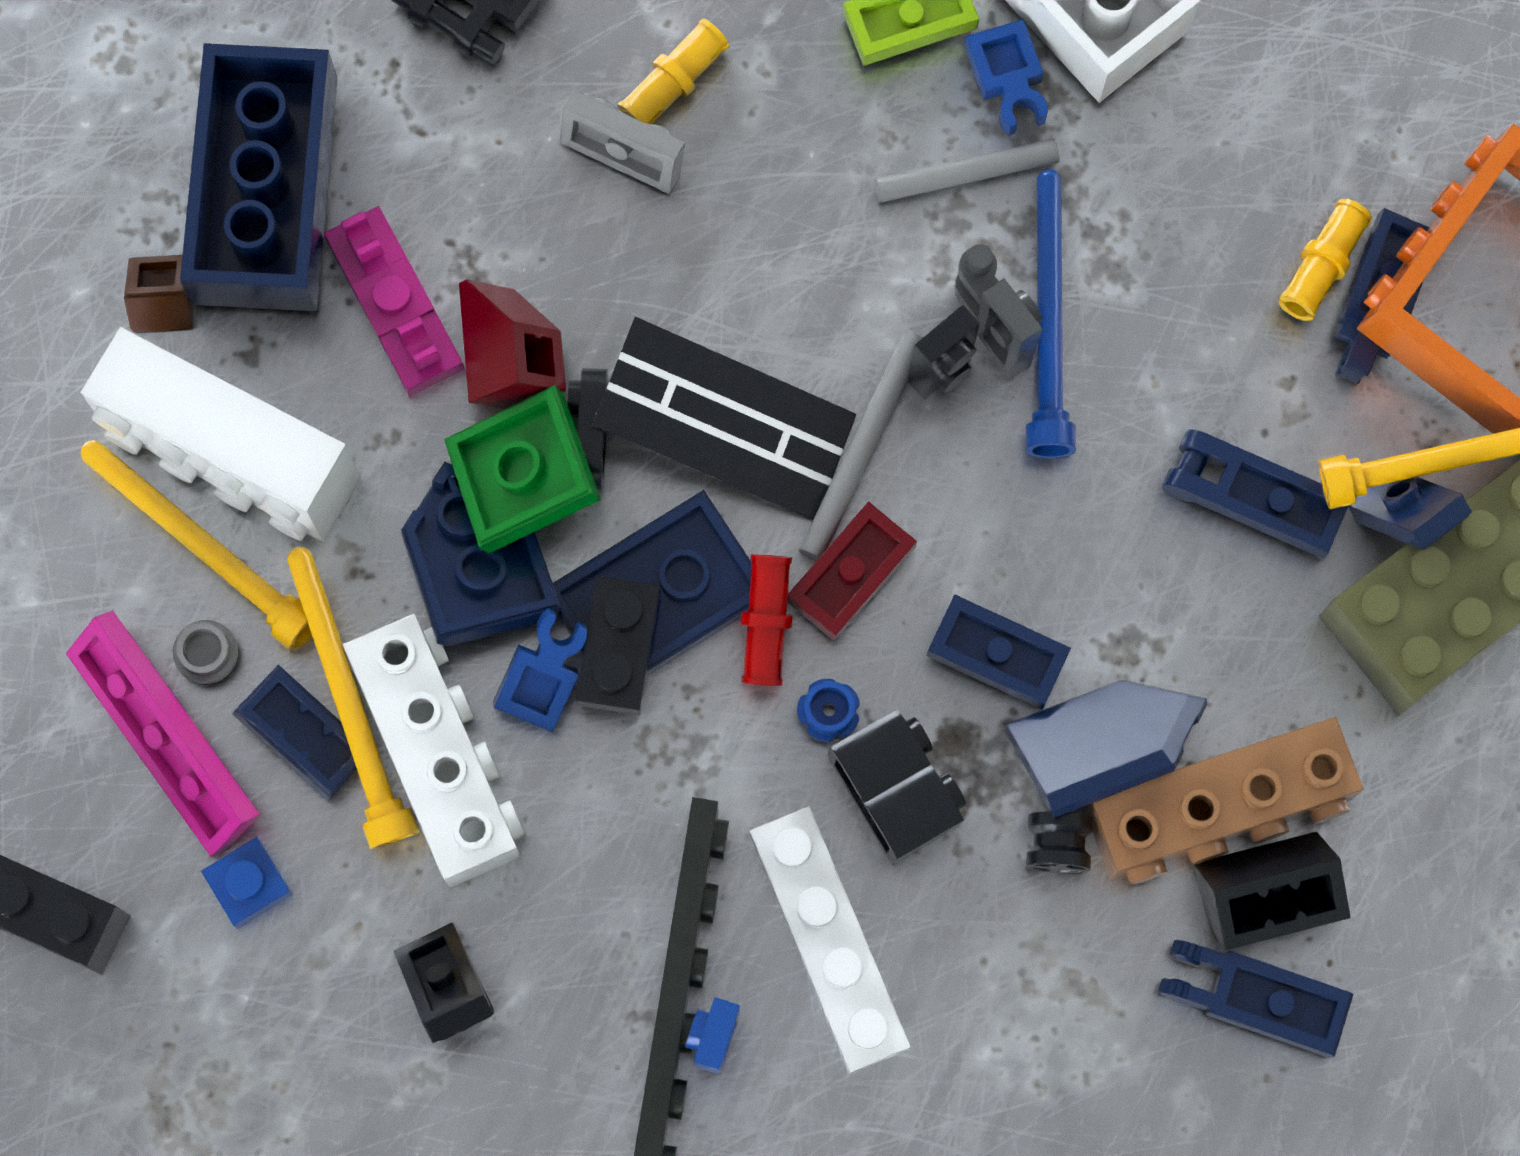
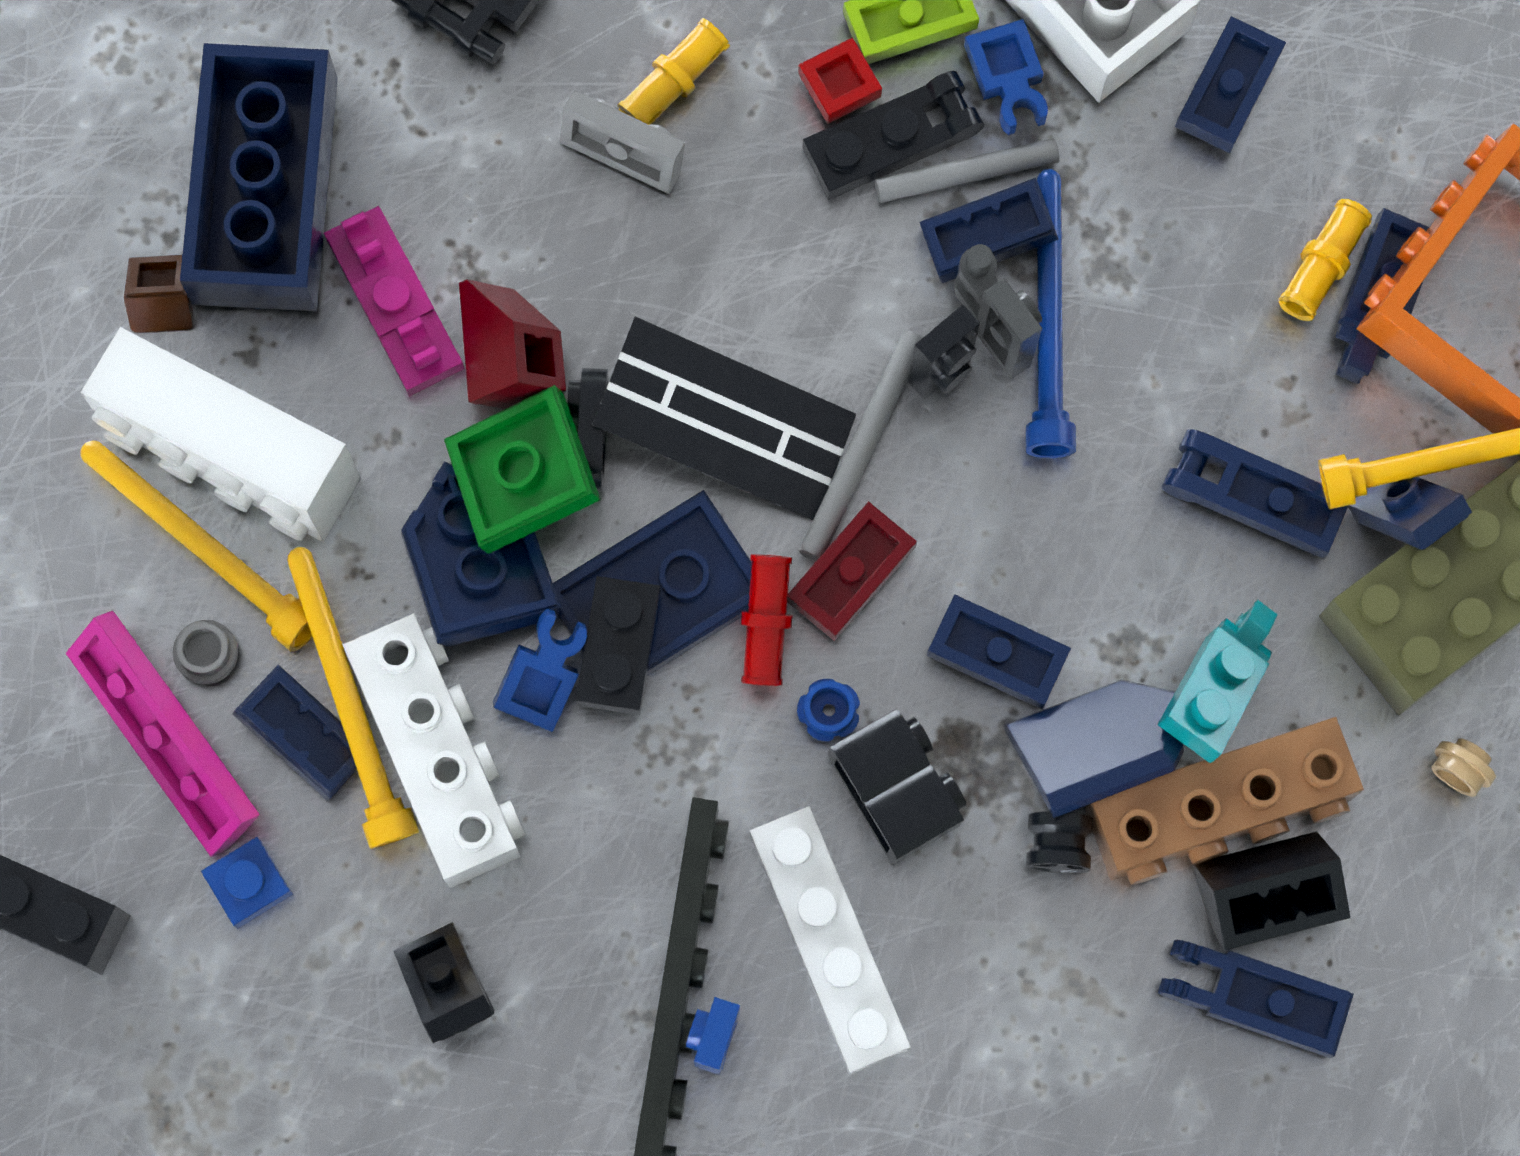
(840, 80): none -> red plate
(891, 136): none -> black plate
(1003, 221): none -> dark blue plate
(1220, 683): none -> teal hinge
(1230, 84): none -> dark blue plate
(1463, 766): none -> tan plate

